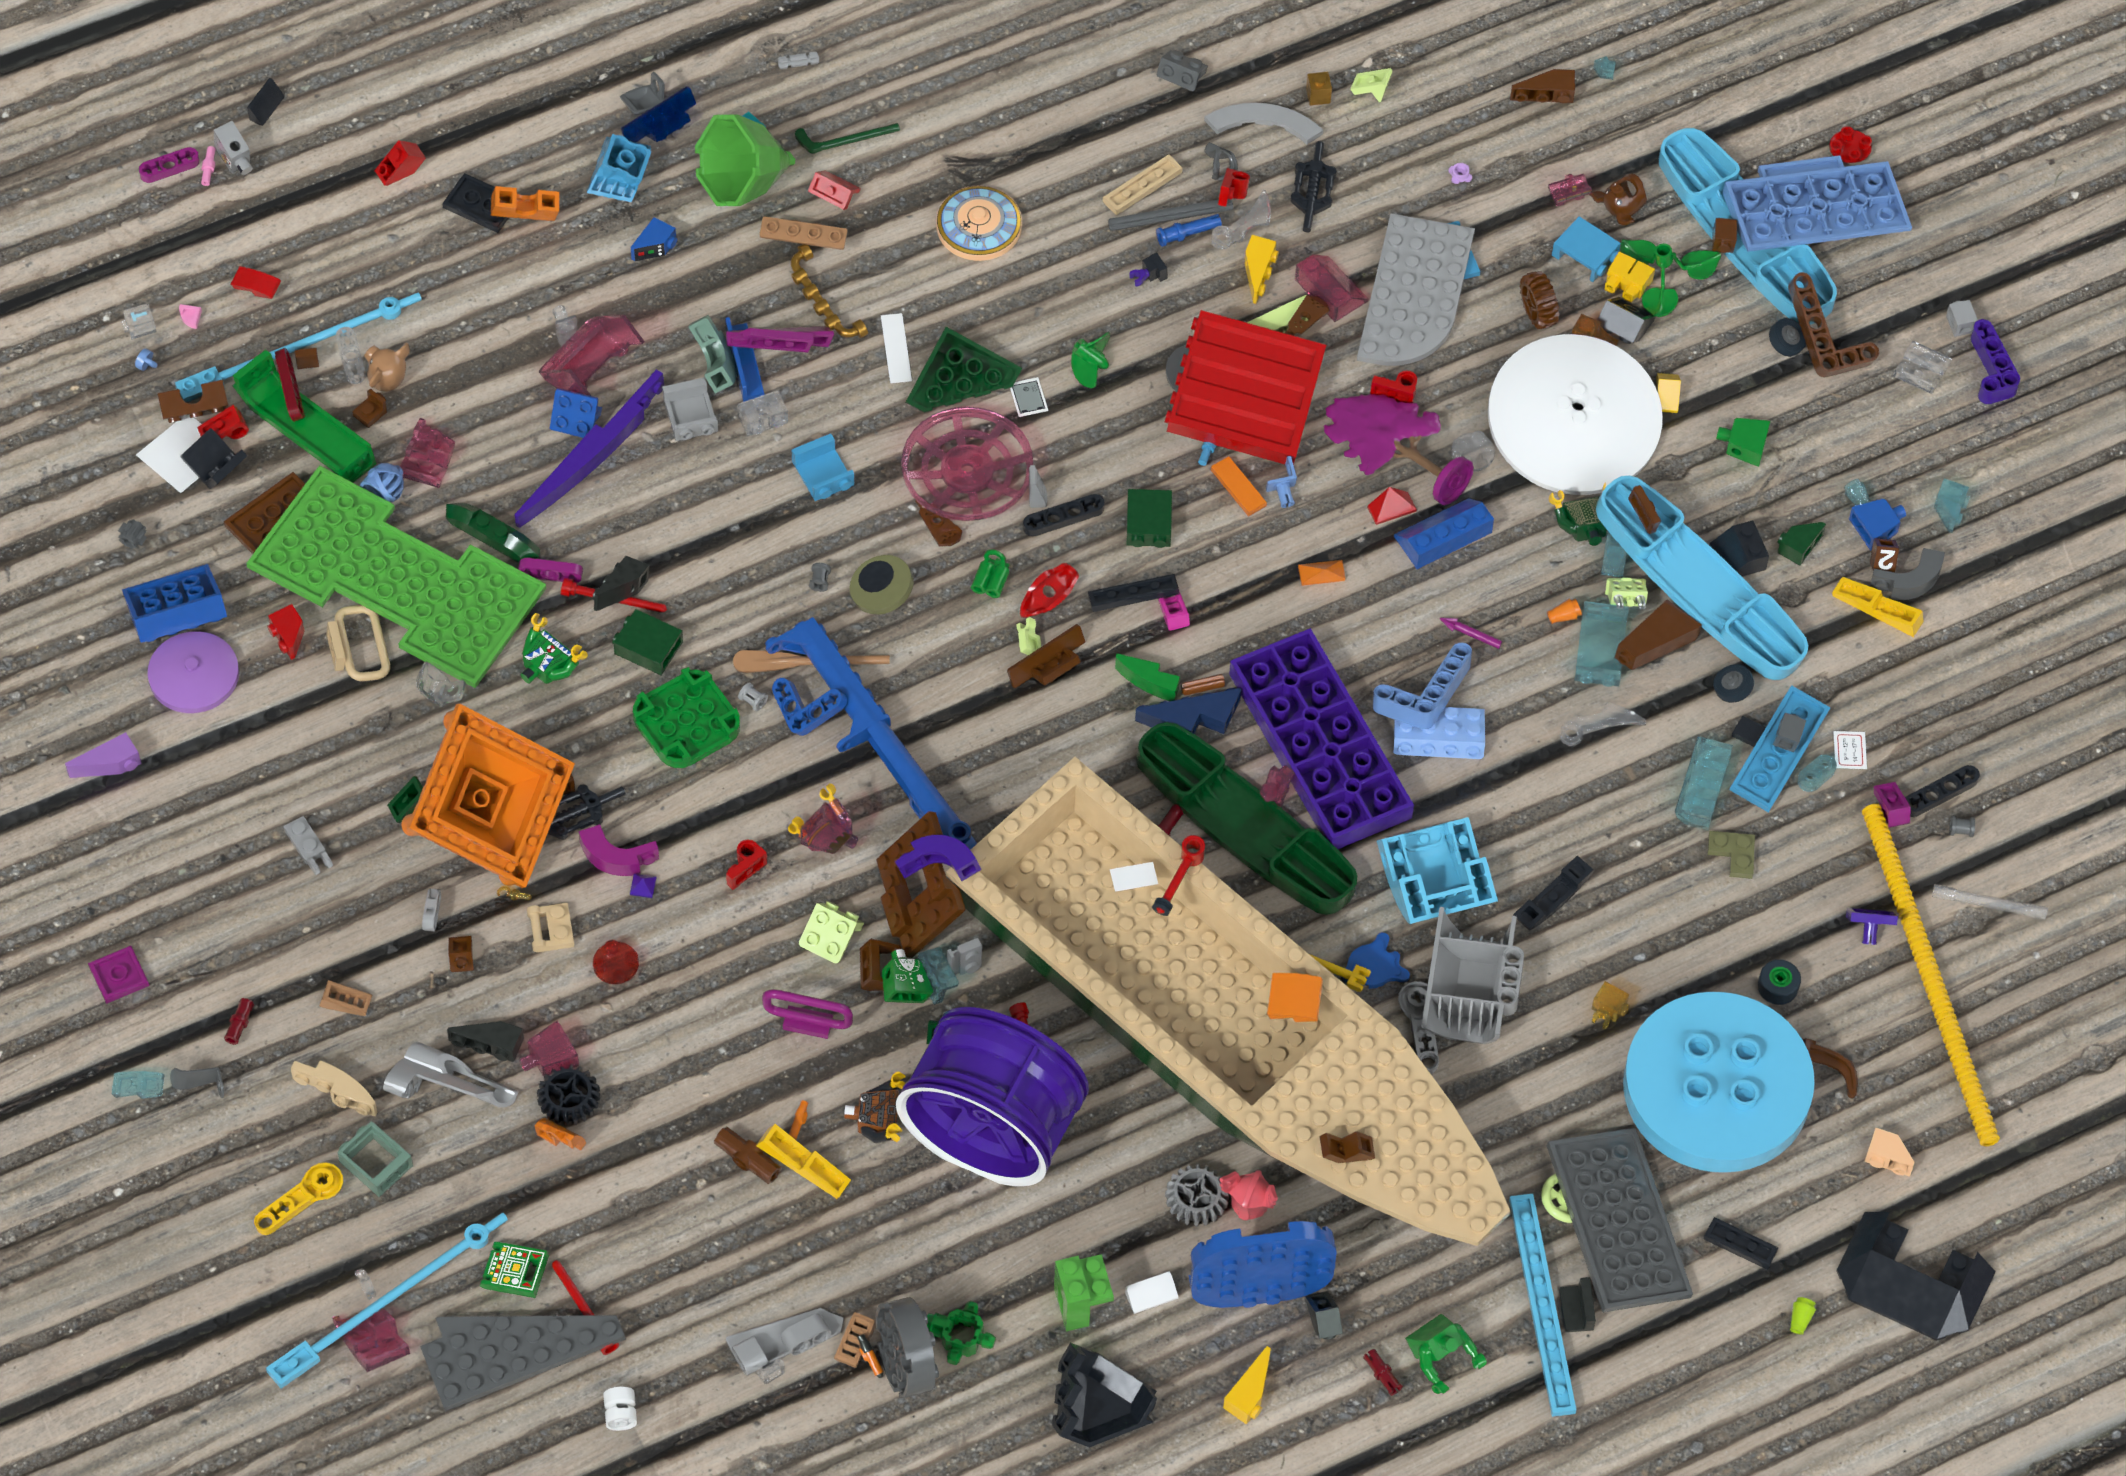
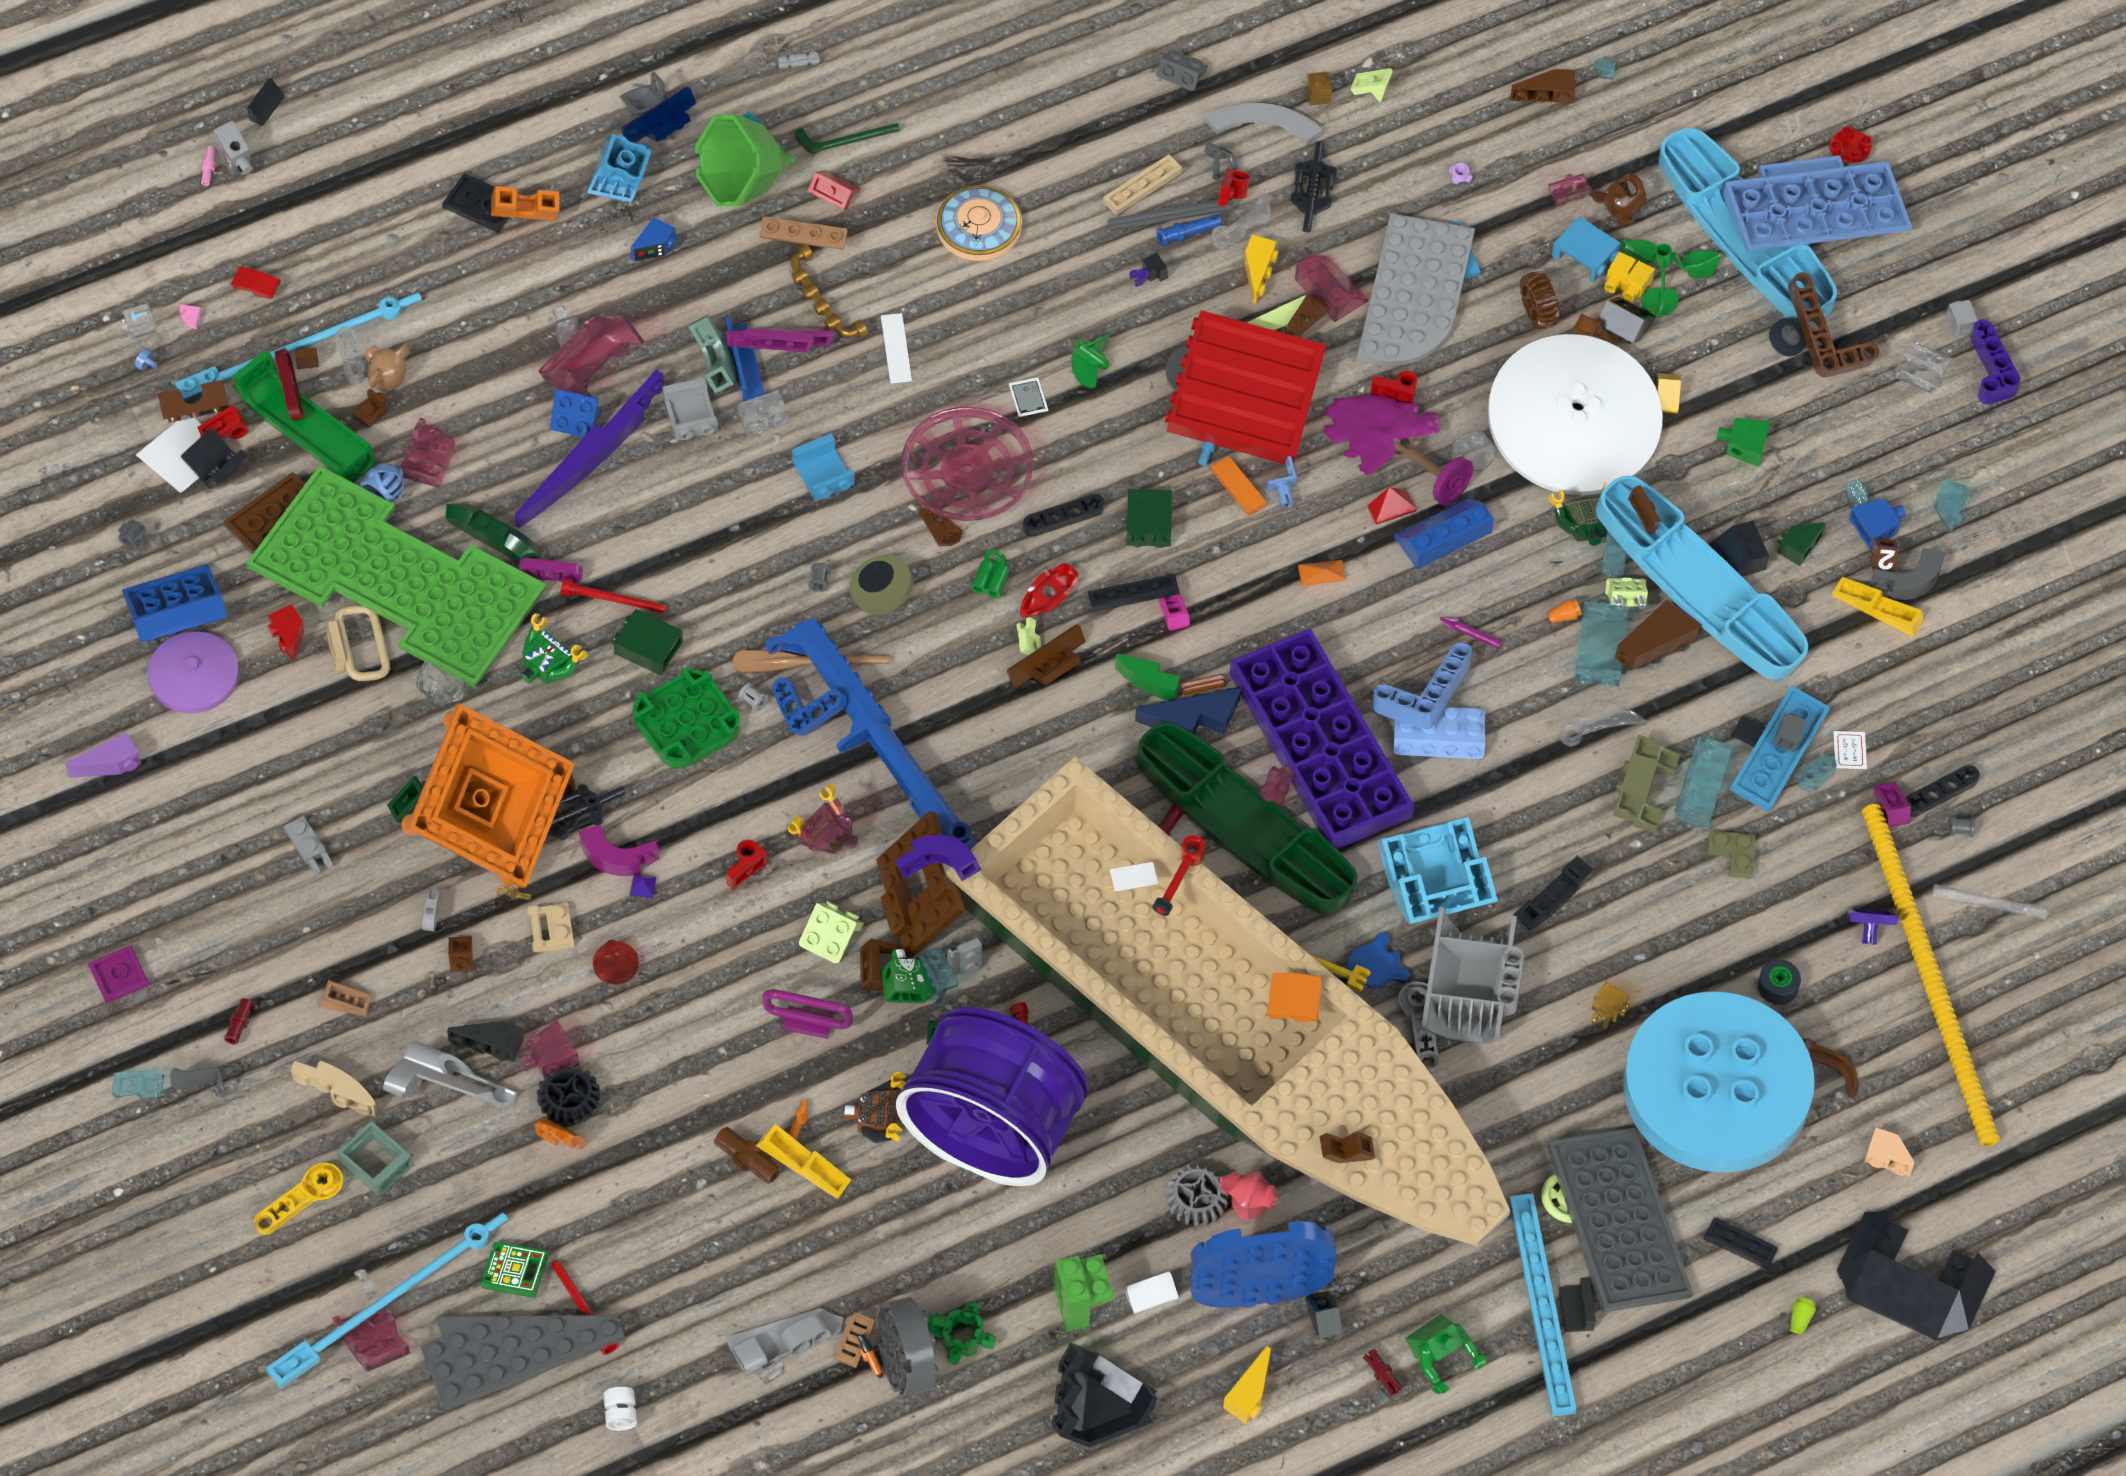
(167, 172): magenta beam -> none
(400, 162): red slope -> none
(624, 582): pearl dark grey slope -> none
(960, 371): dark green slope -> none
(1037, 489): light grey slope -> none
(1639, 773): none -> olive bracket
(1724, 235): reddish brown brick -> none
(1733, 683): black wheel -> none

